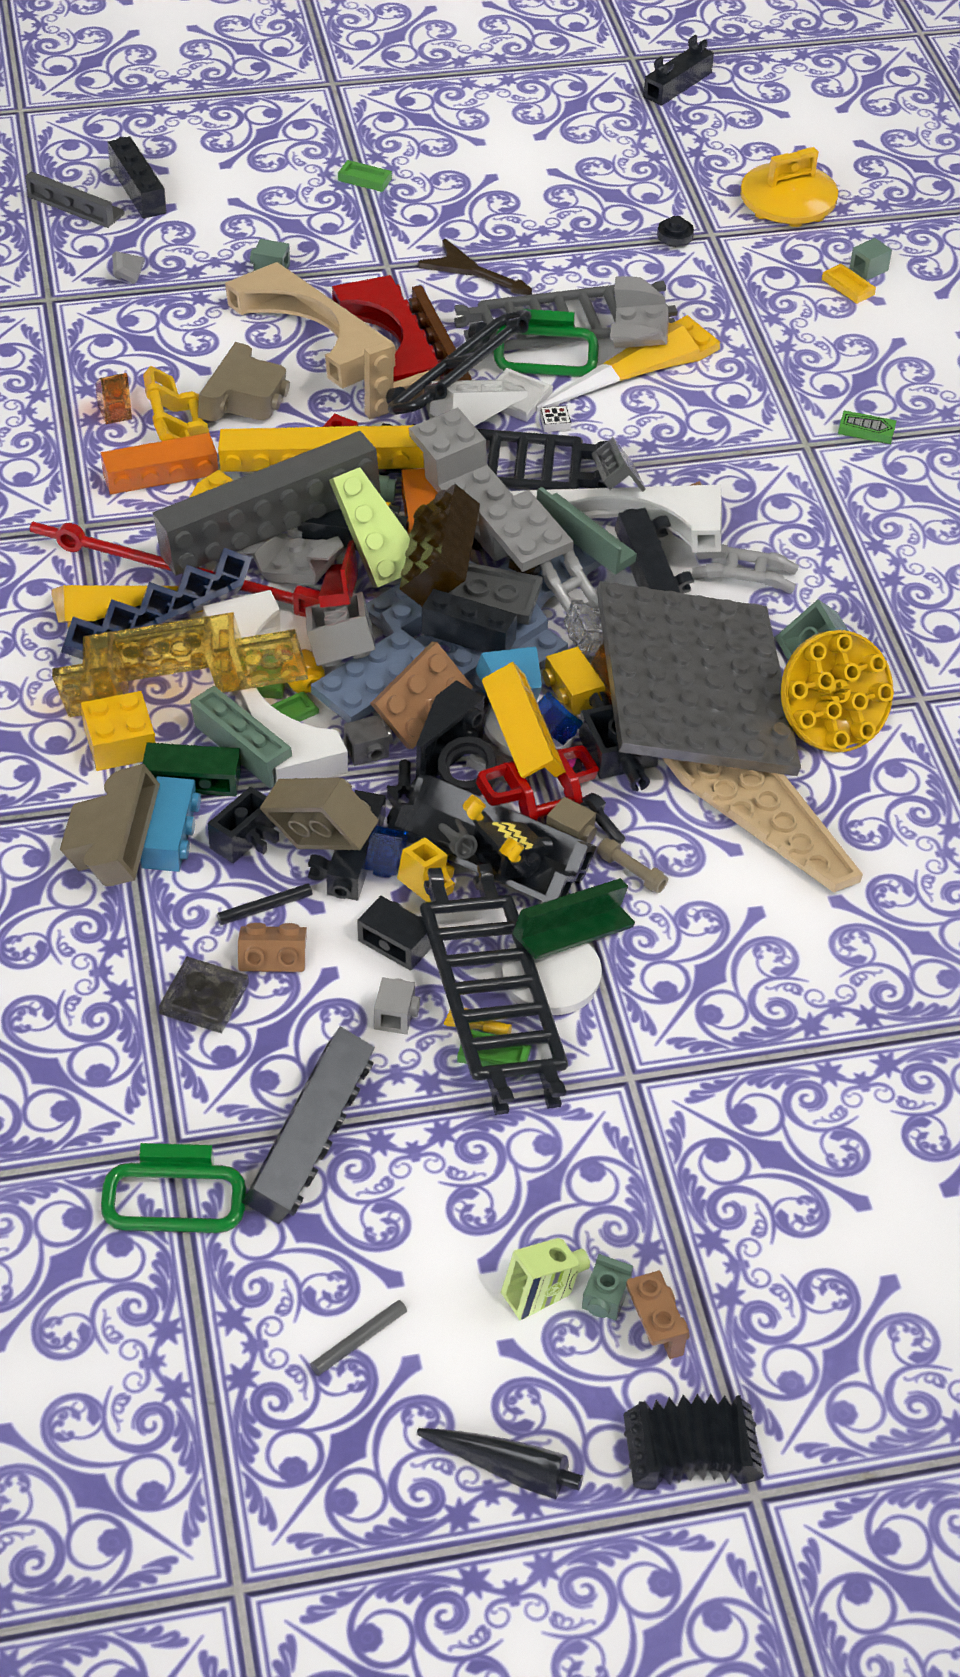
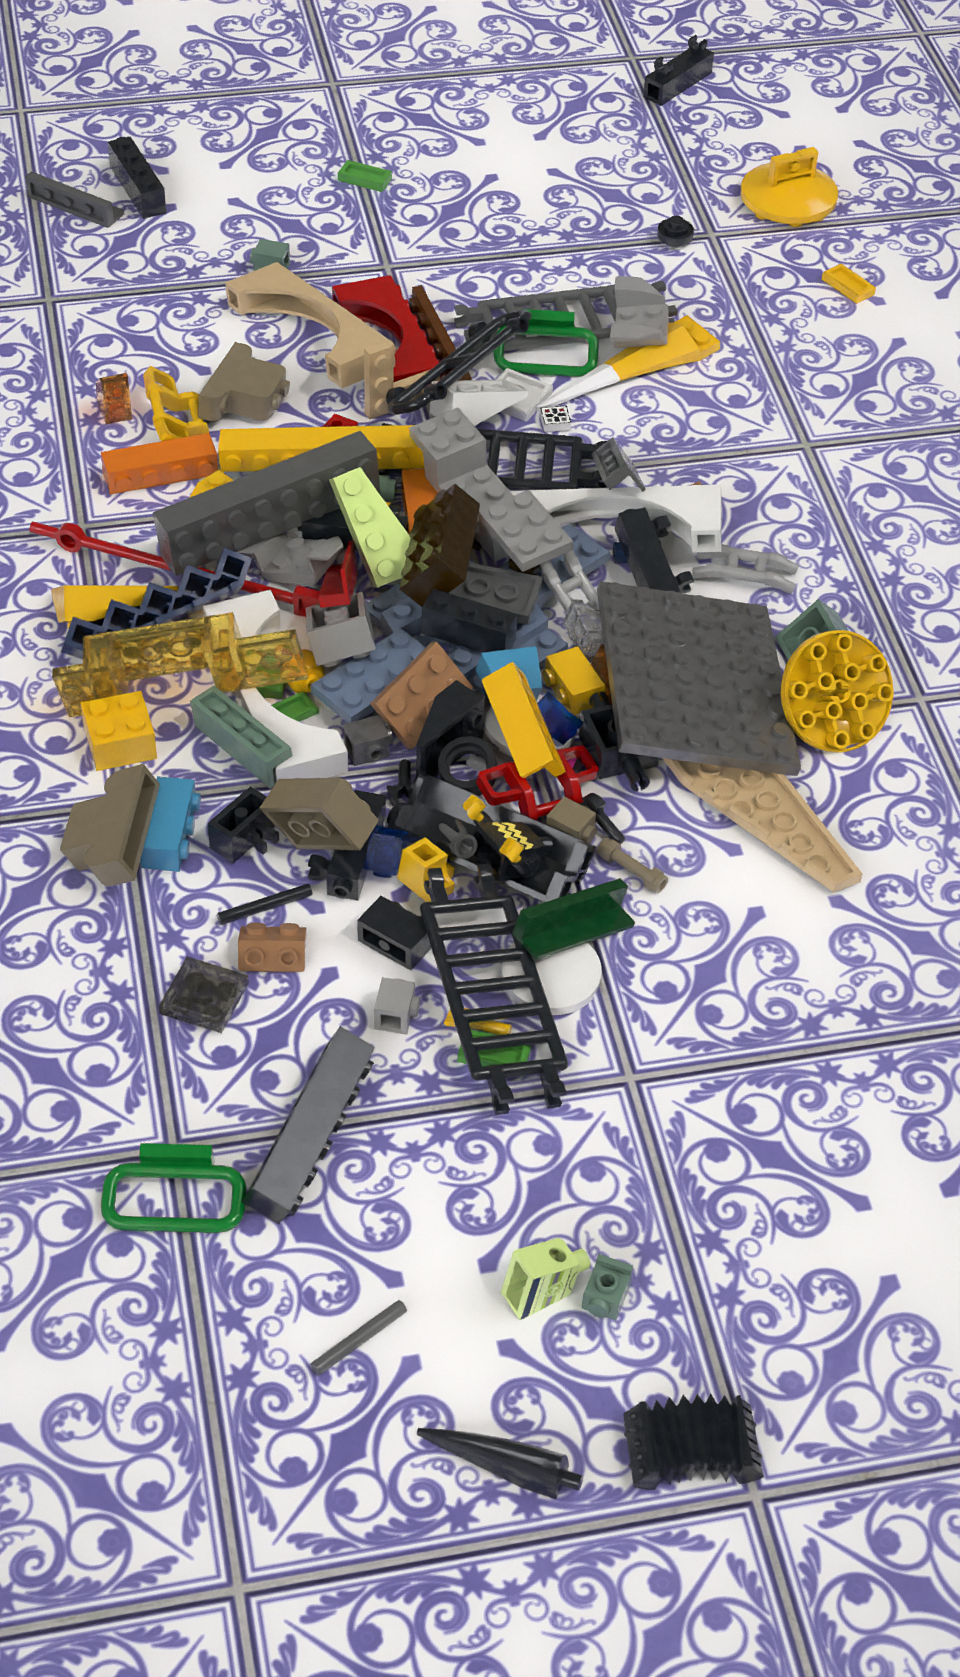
(127, 266): light grey piece -> none
(212, 768): dark green brick -> none
(460, 263): dark brown piece -> none
(587, 533): sand green panel -> none
(658, 1312): medium nougat bracket -> none
(867, 427): bright green tile -> none
(870, 259): sand green brick -> none

